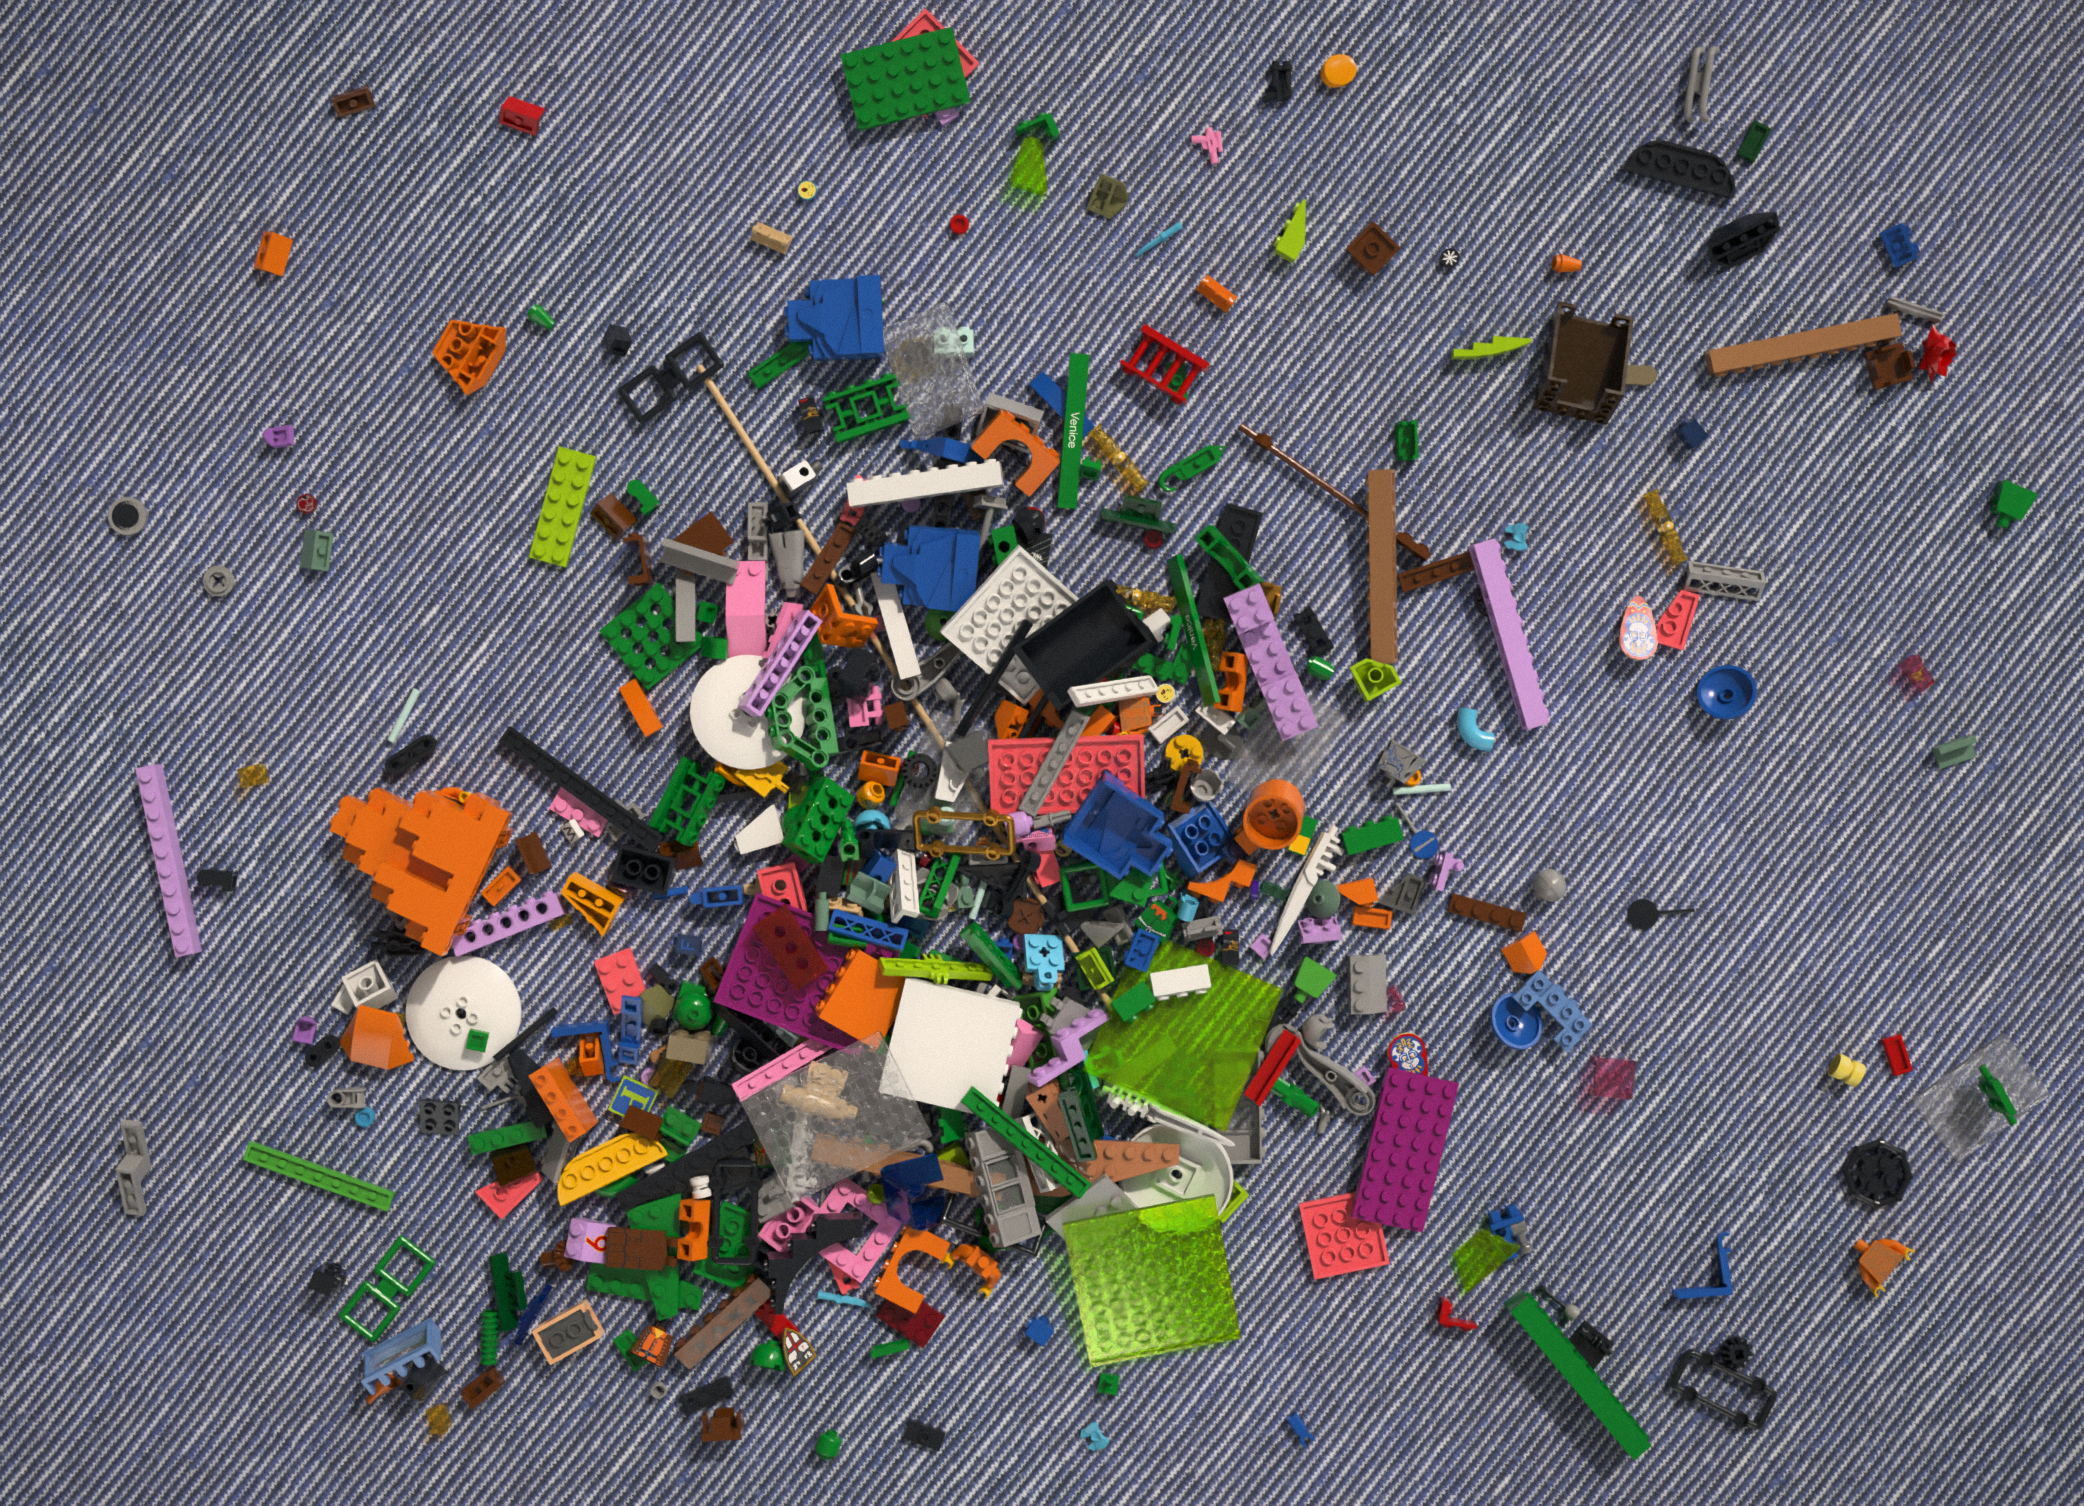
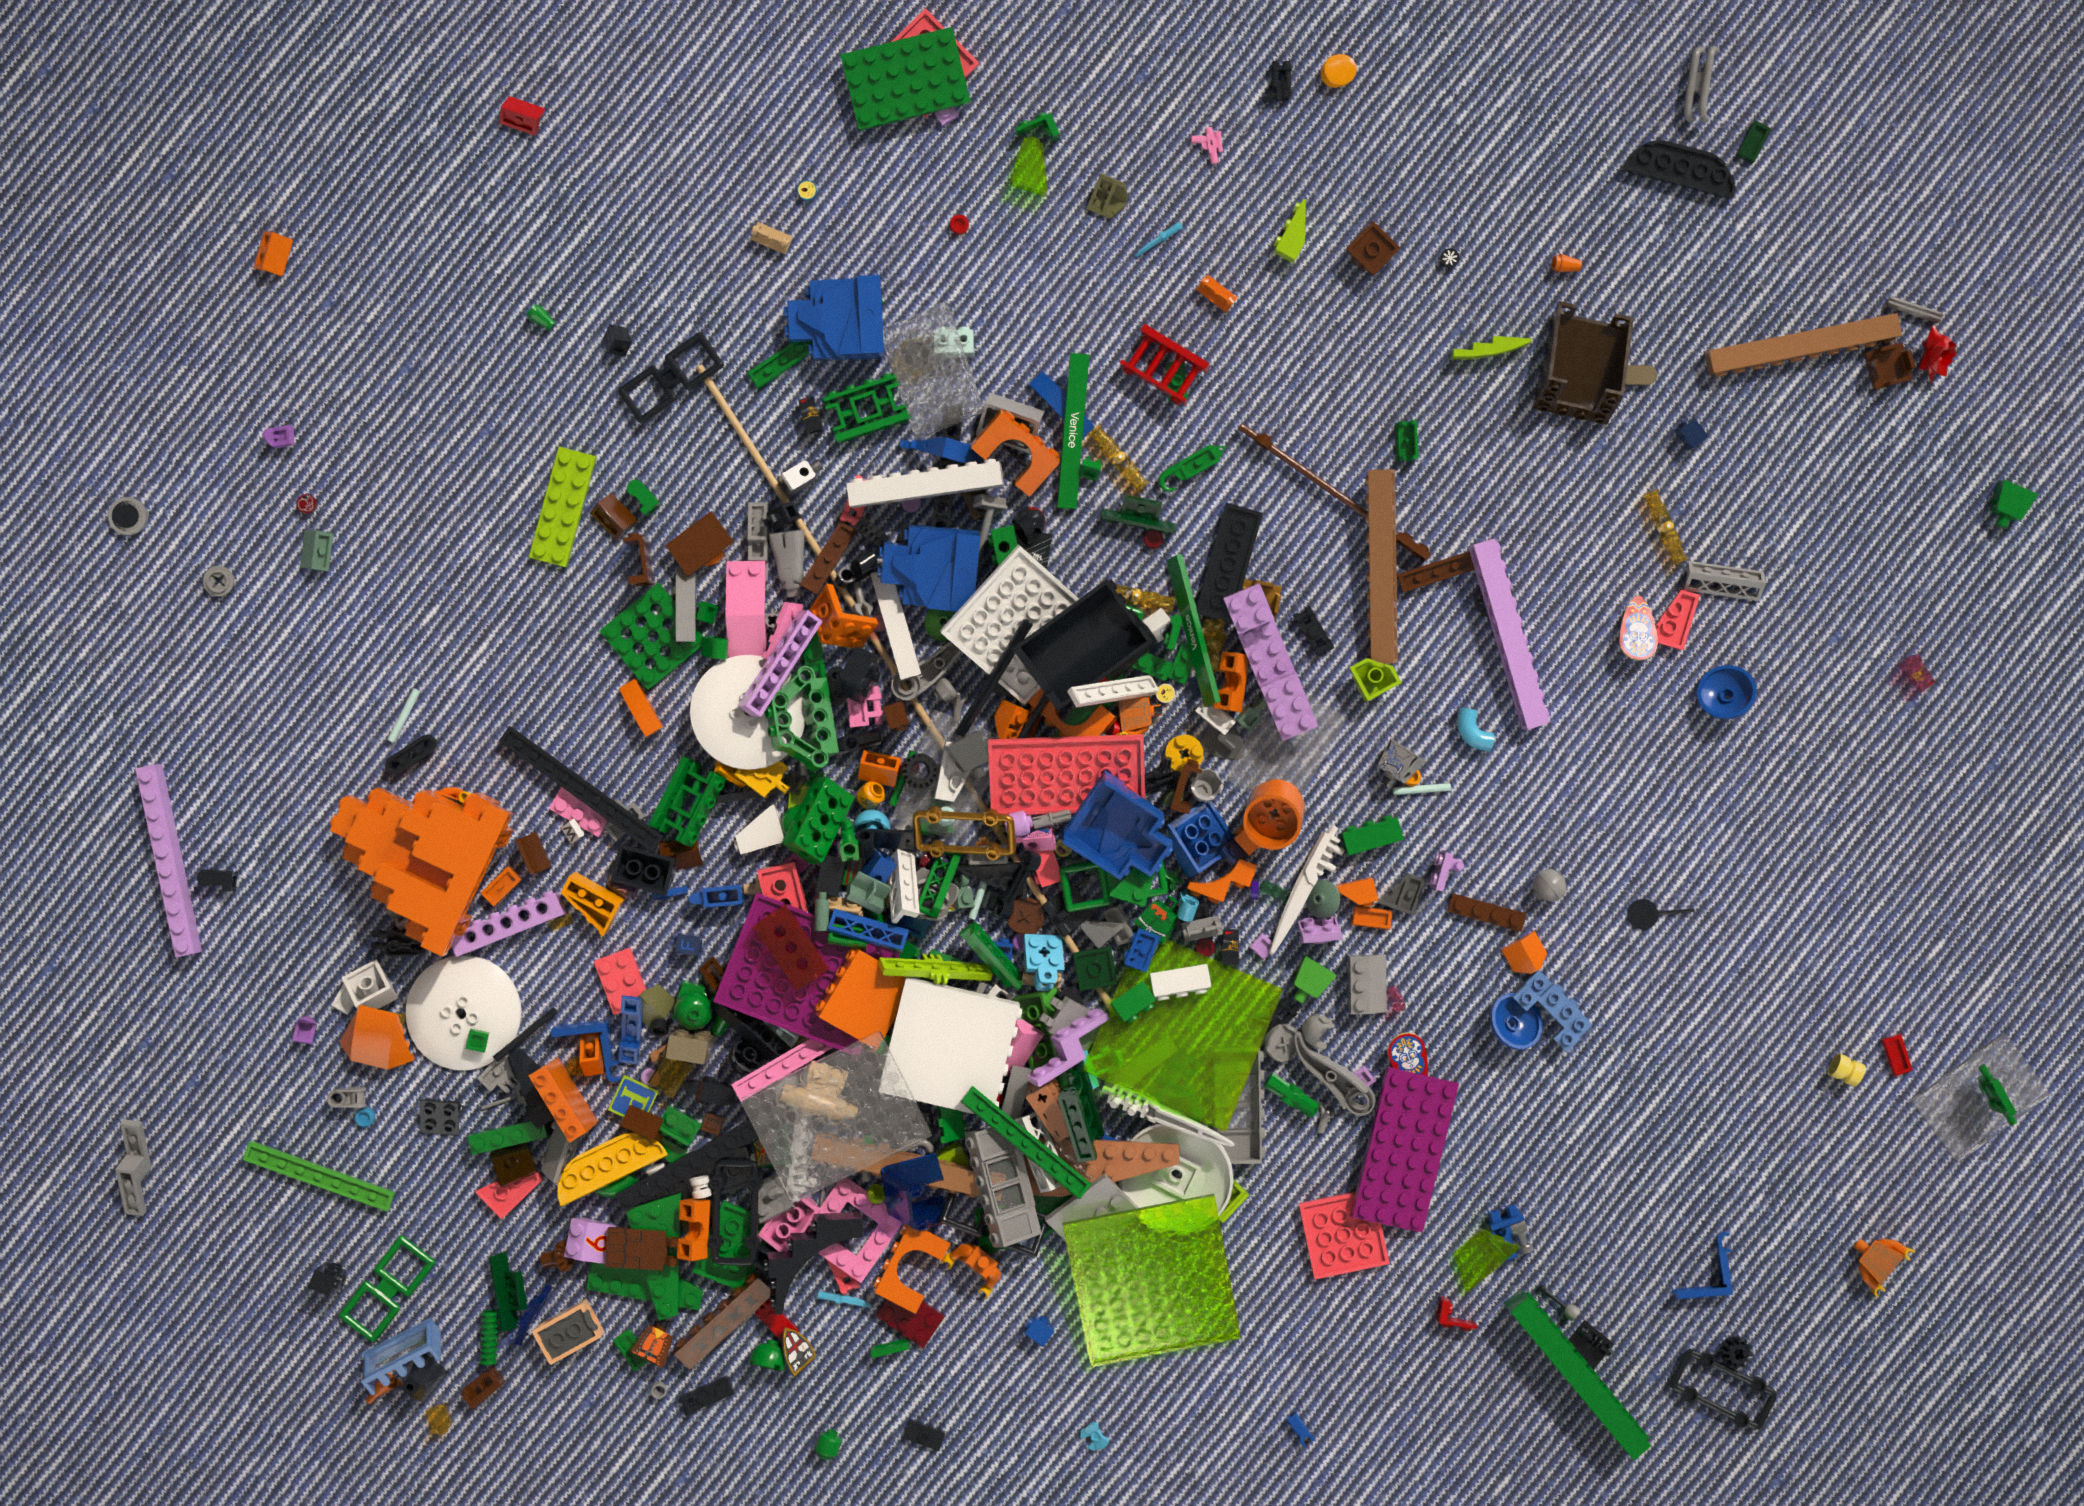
(253, 775): clear yellow panel -> none
(322, 1051): black plate -> none
(353, 101): reddish brown slope -> none
(470, 352): orange wedge -> none
(662, 976): black bar -> none
(699, 561): light grey panel -> none
(723, 1425): reddish brown panel -> none
(1053, 762): light grey tile -> none
(1094, 968): lime hinge -> none
(1108, 1383): green tile -> none
(1168, 724): white tile -> none
(1219, 547): green arch -> none
(1272, 1067): red fence -> none
(1304, 838): tile -> none
(1319, 668): green brick -> none
(1423, 843): blue piece -> none
(1519, 530): medium azure piece -> none
(1613, 1077): clear pink panel -> none
(1742, 239): black wedge -> none
(1888, 1173): black plate -> none
(1899, 244): blue bracket -> none
(1954, 751): sand green panel -> none

